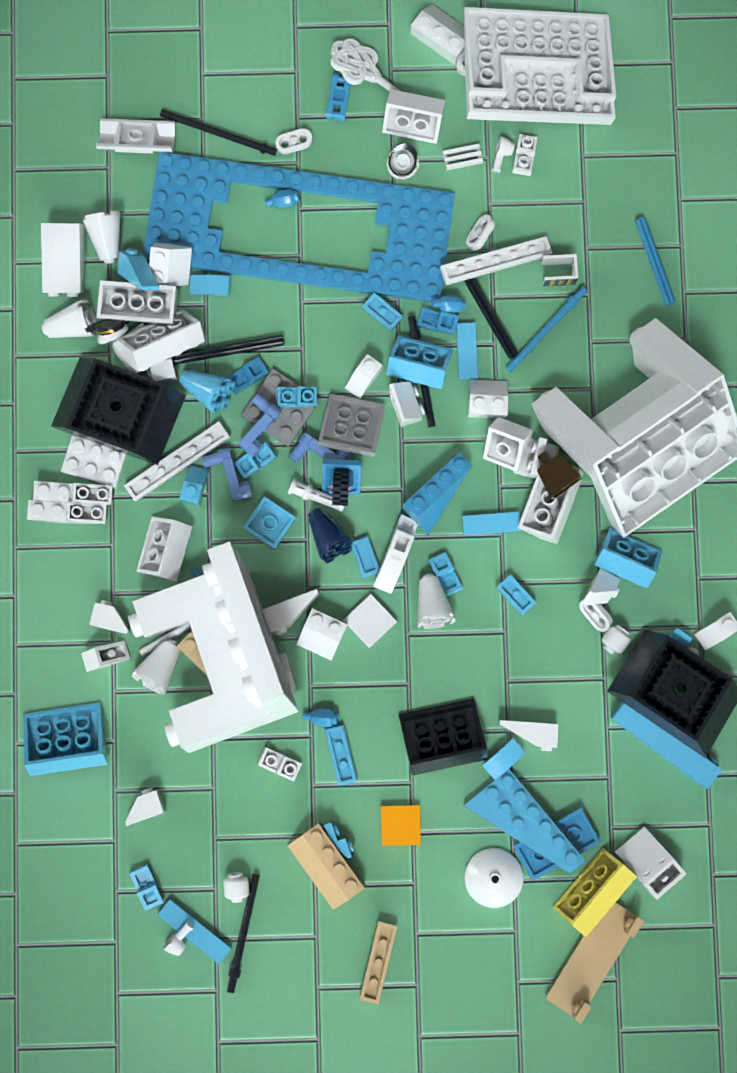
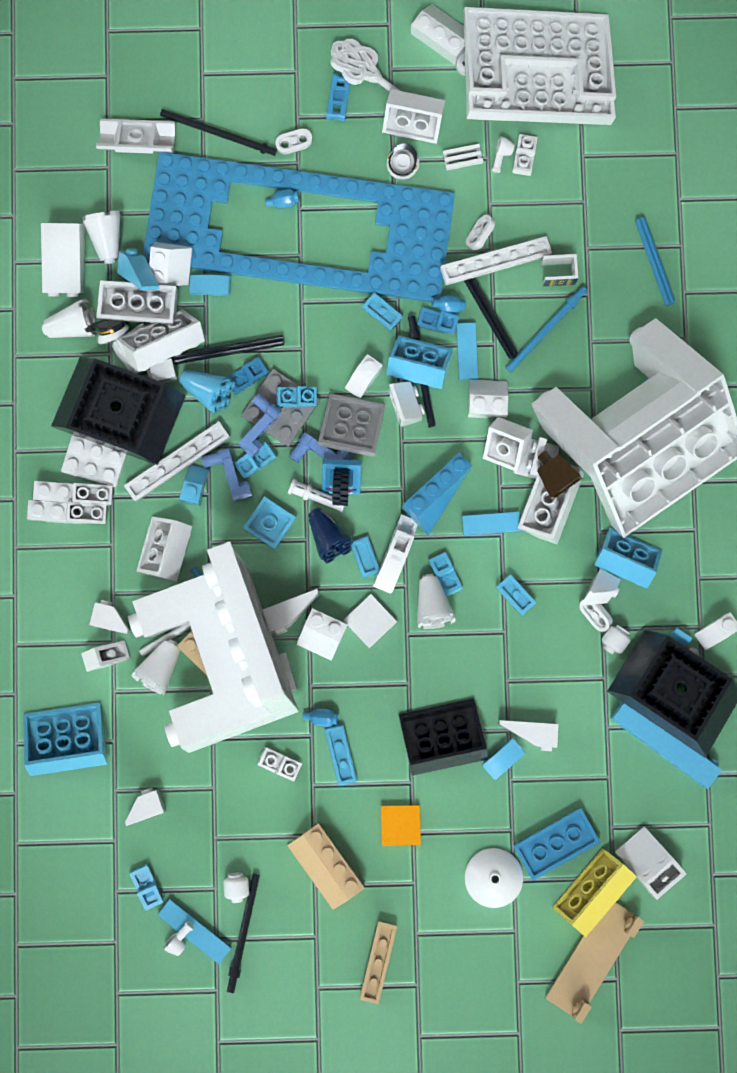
(342, 844): medium azure slope -> none
(517, 813): medium azure wing -> none

